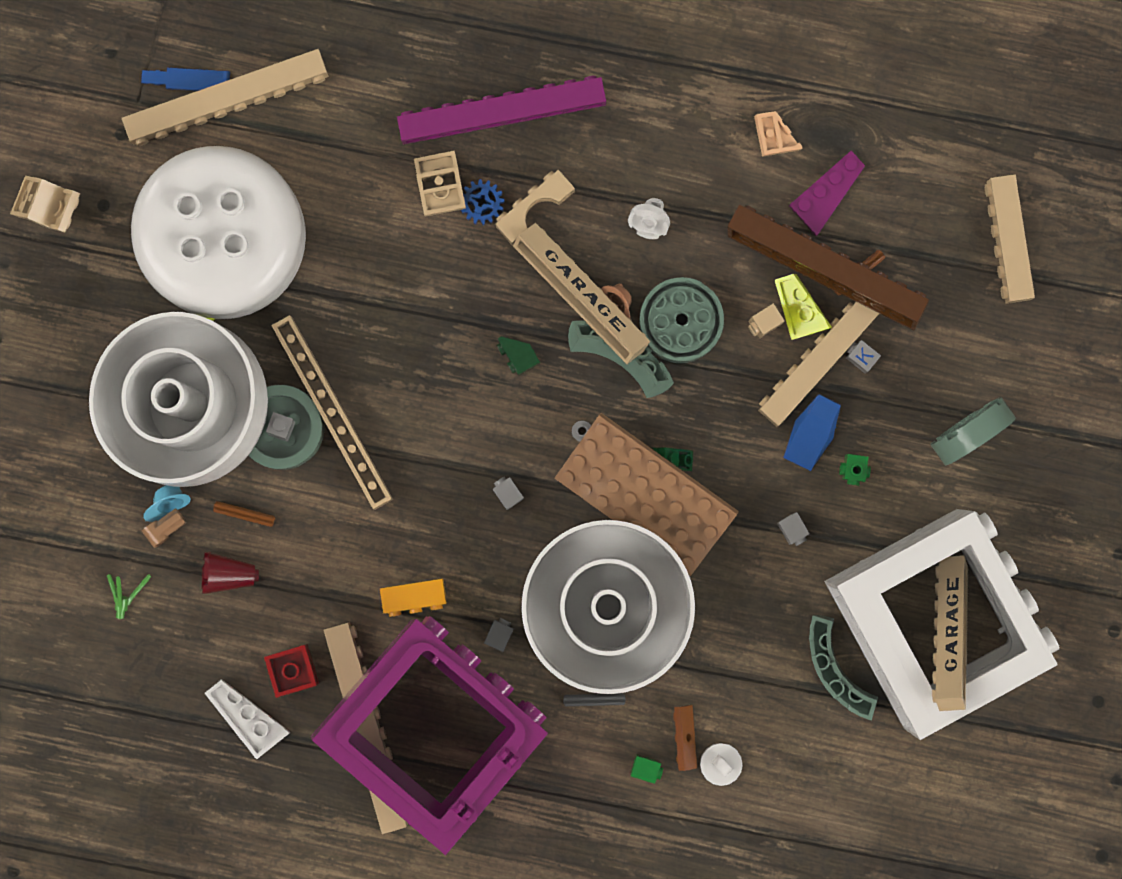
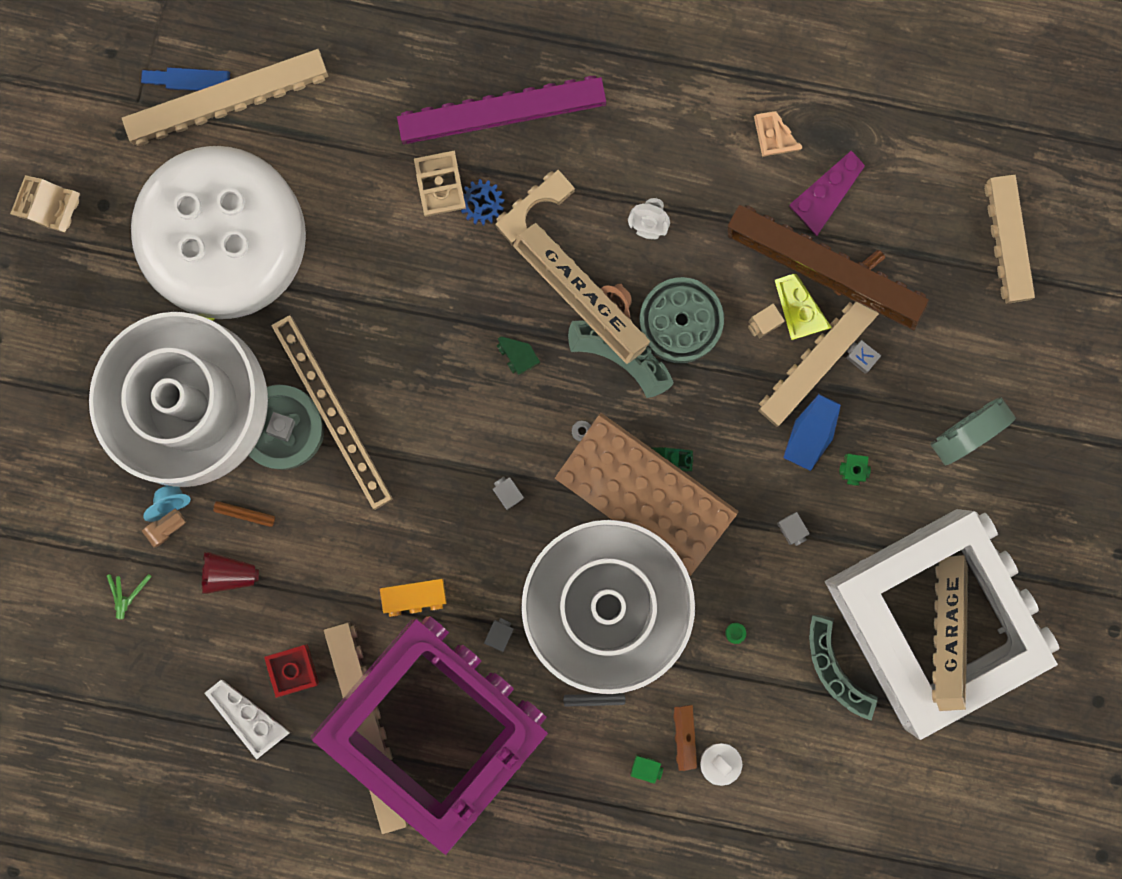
(735, 633): none -> green tile

